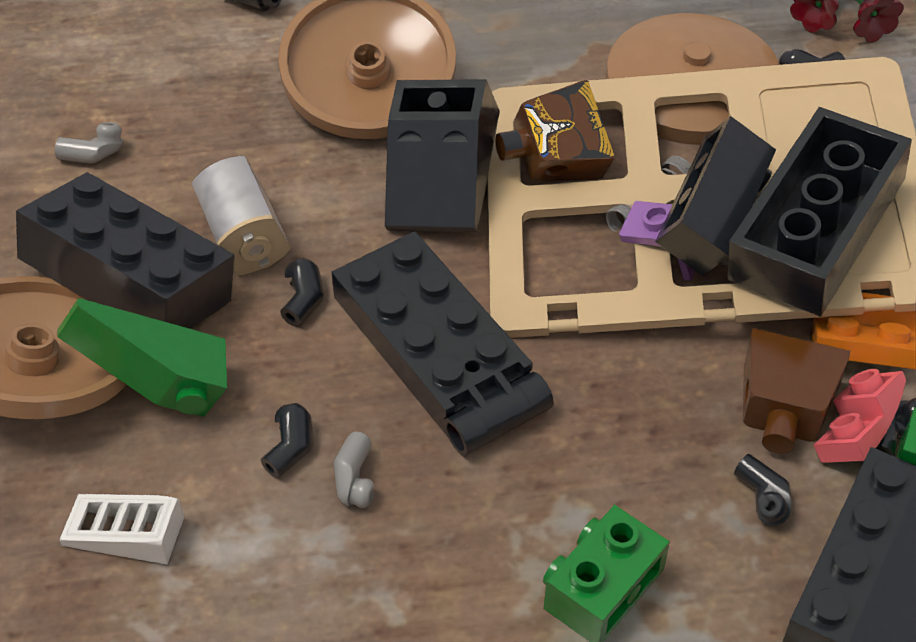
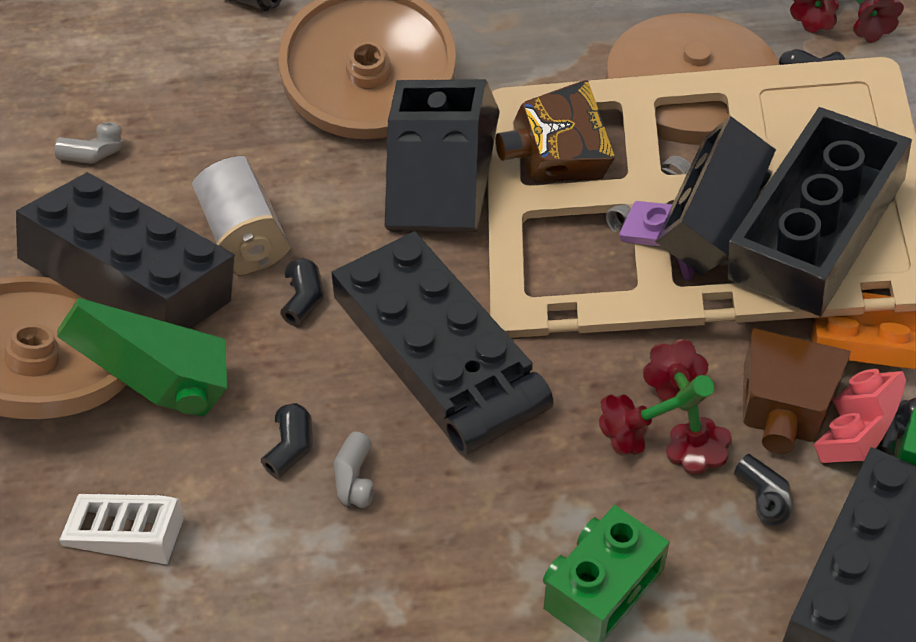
(681, 384): none -> dark red plant

